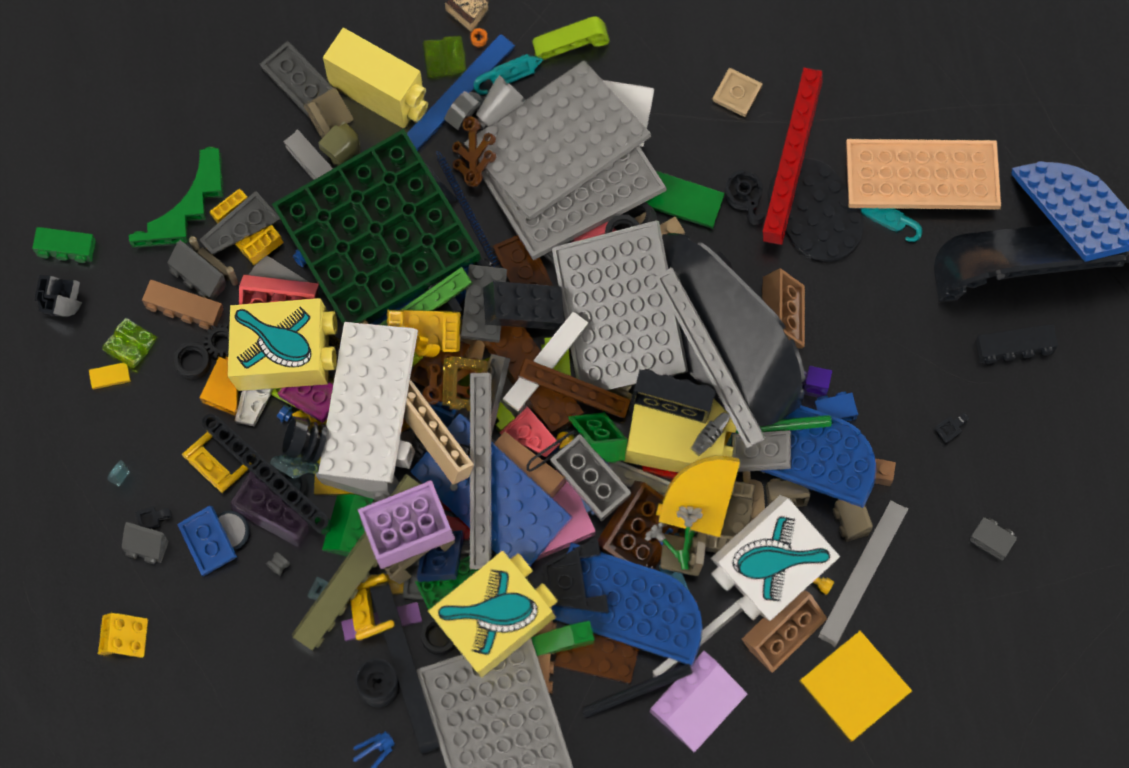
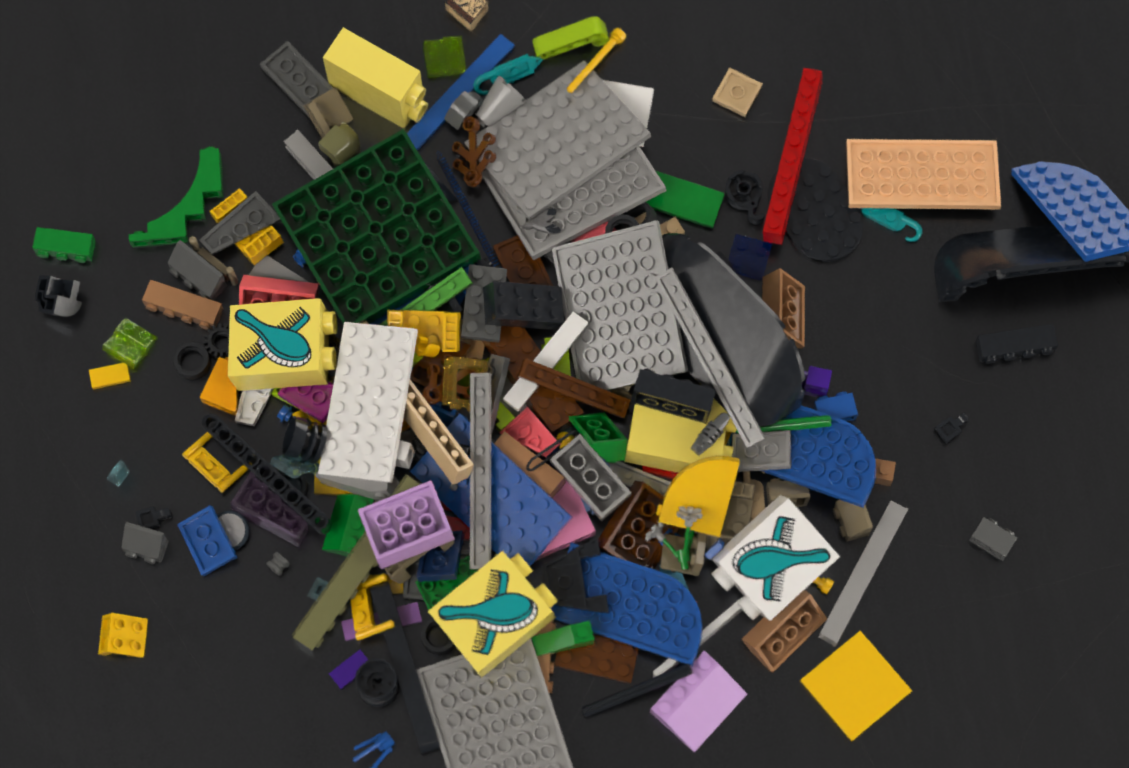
(346, 672): none -> dark purple tile
(474, 40): orange bush -> none
(540, 223): none -> flat silver piece
(616, 37): none -> yellow piece
(714, 549): none -> blue tile
(749, 256): none -> clear blue plate

